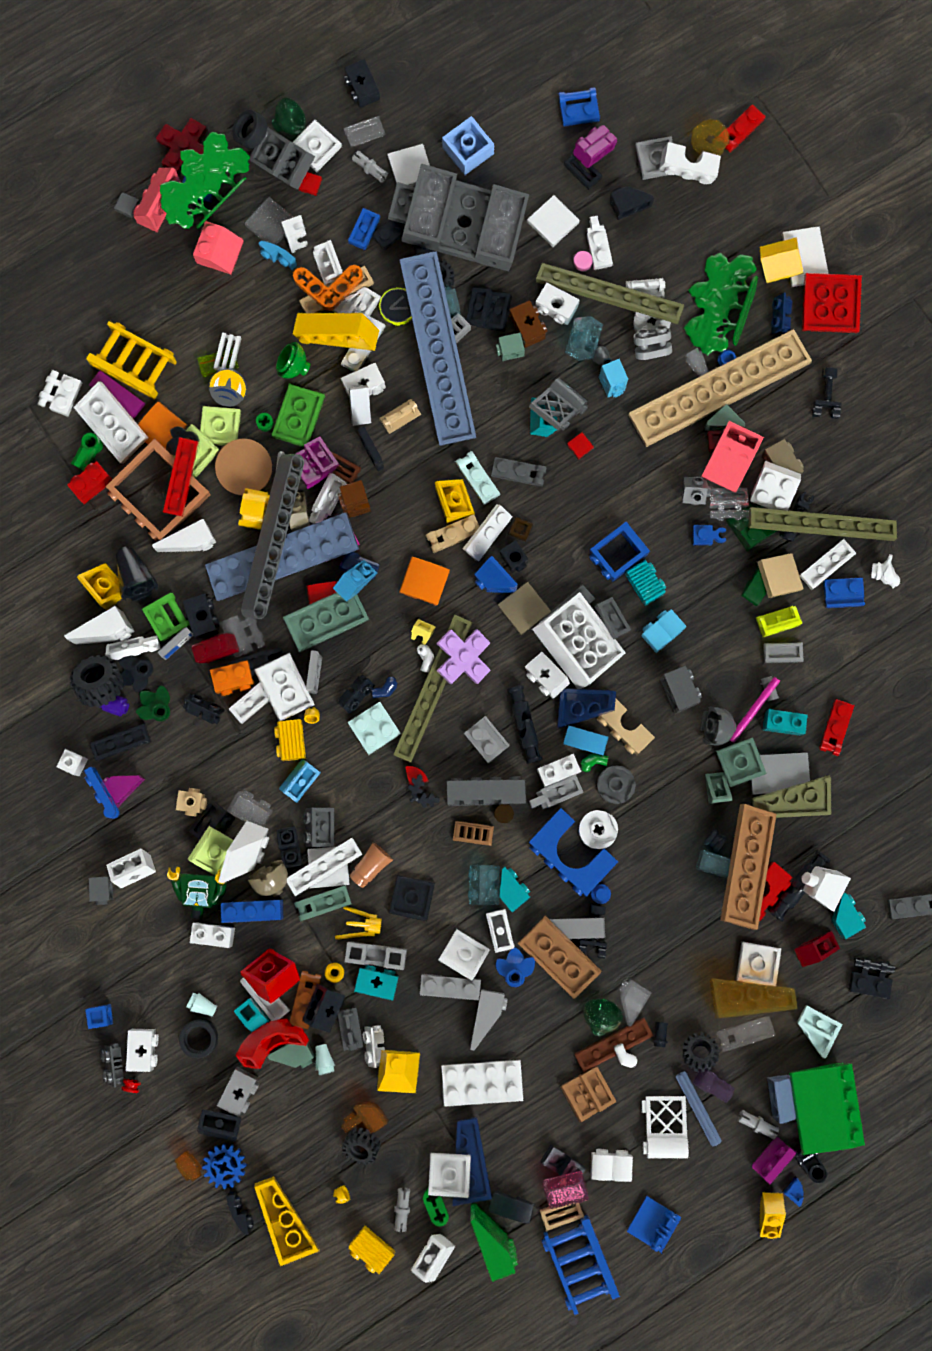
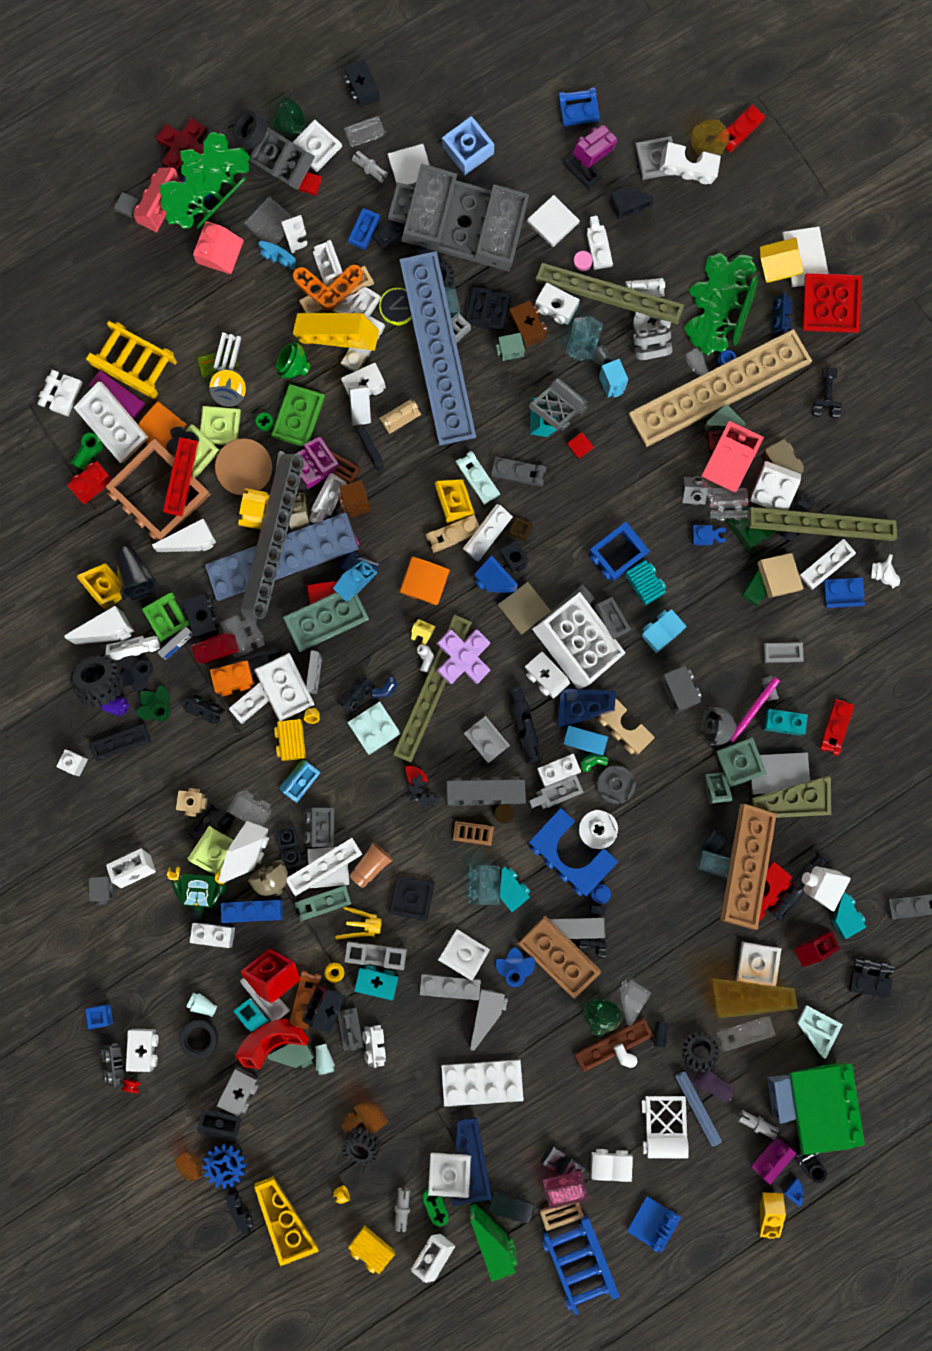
(102, 794): blue plate -> none
(122, 787): magenta slope -> none
(398, 1071): yellow slope -> none
(500, 930): white brick -> none
(588, 1094): medium nougat slope -> none
(778, 621): neon yellow hinge -> none

